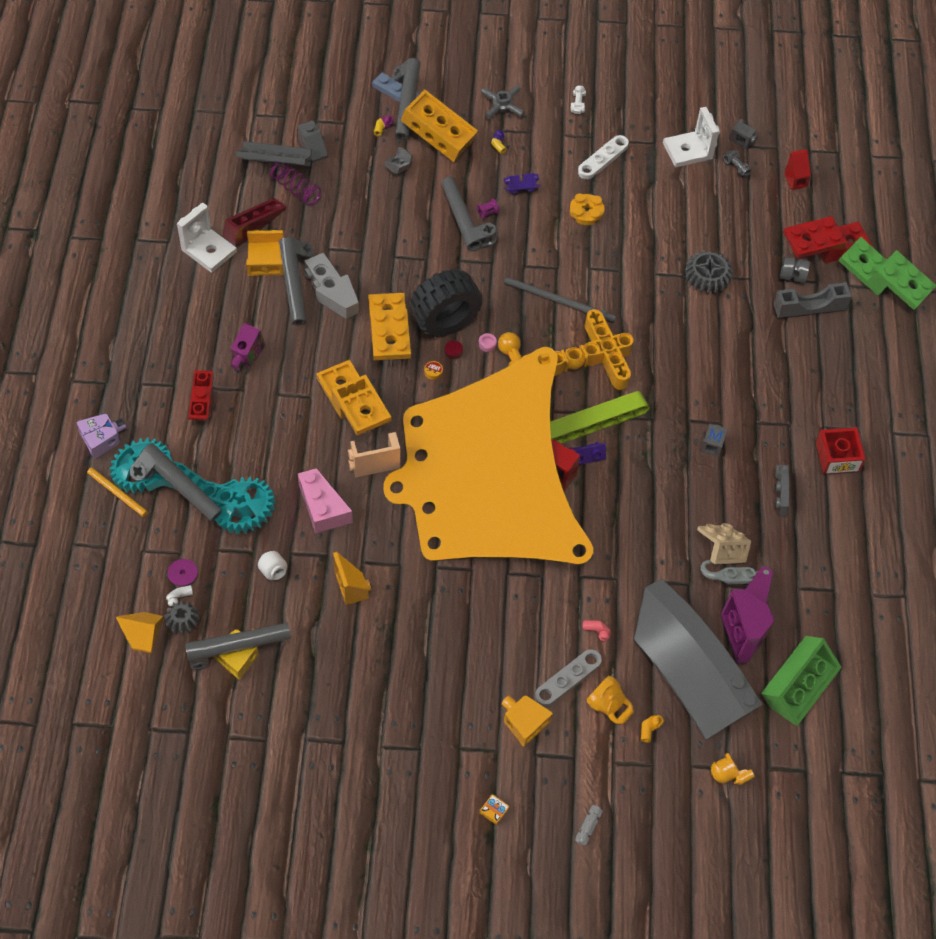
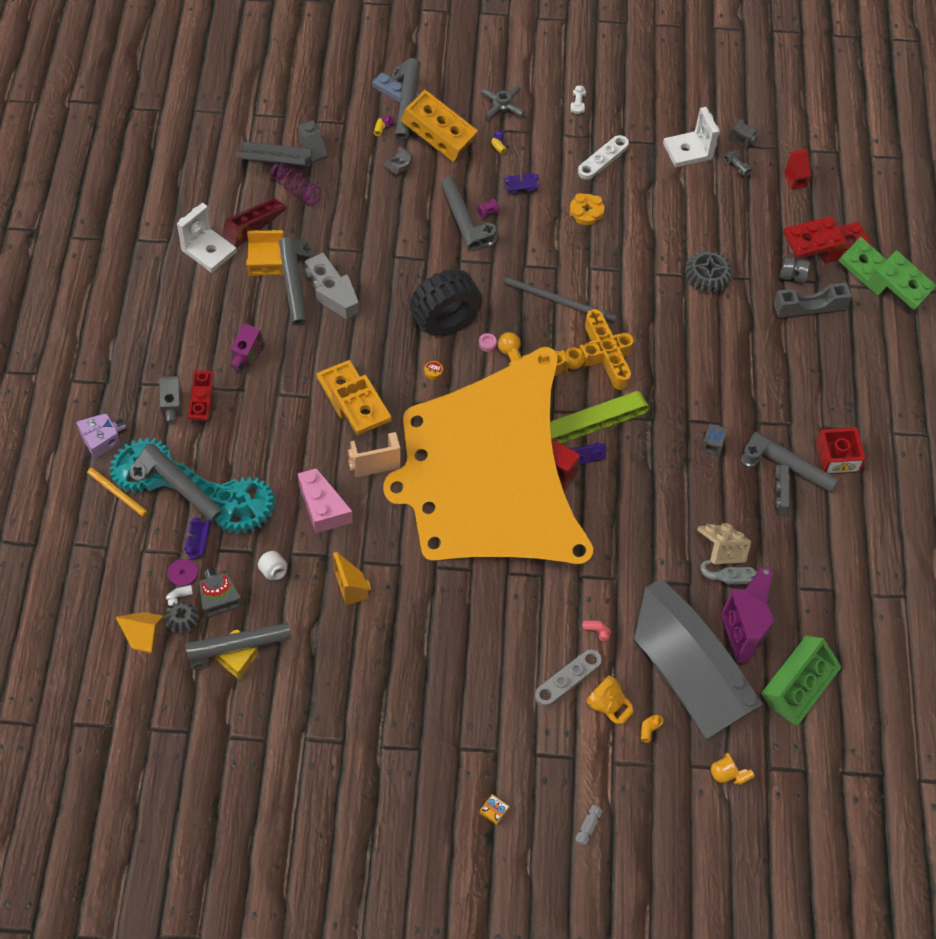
(170, 398): none -> dark grey torso
(195, 545): none -> dark purple hinge
(218, 594): none -> dark grey torso
(389, 326): light orange bracket -> none
(453, 349): dark red tile -> none
(525, 718): light orange torso -> none
(761, 445): none -> dark grey axle

